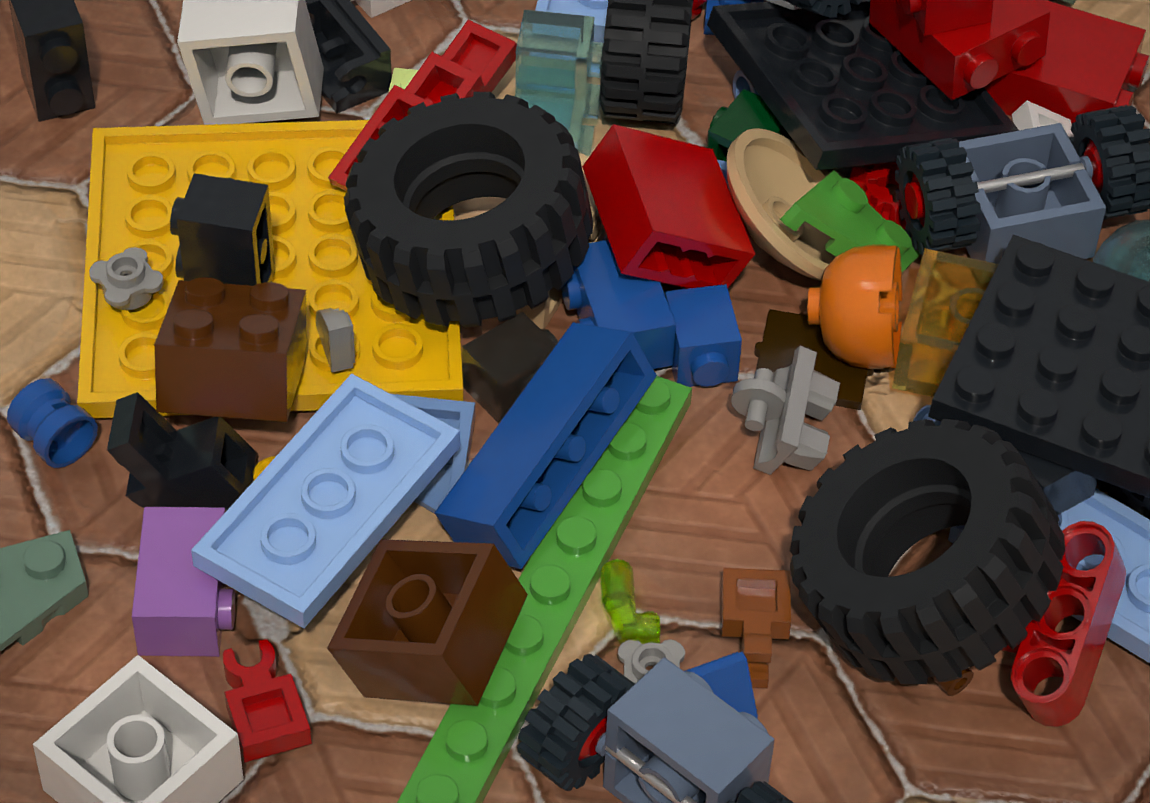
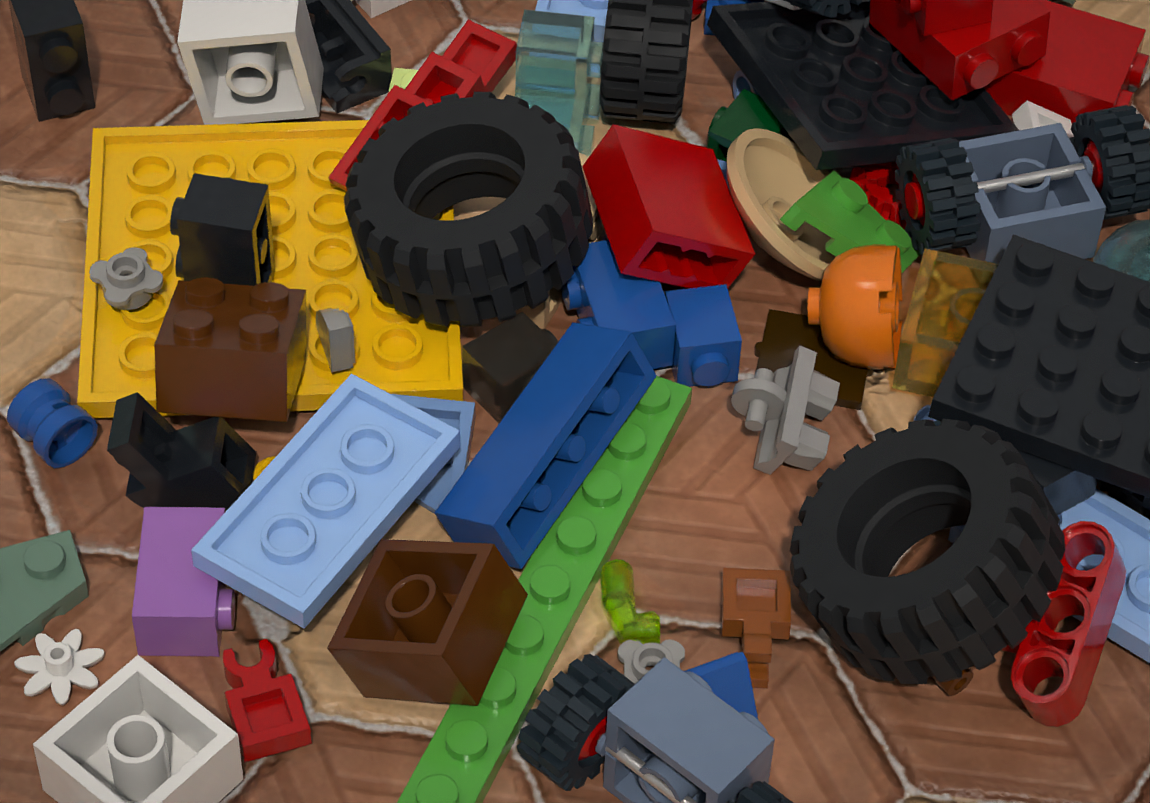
(60, 666): none -> white plant

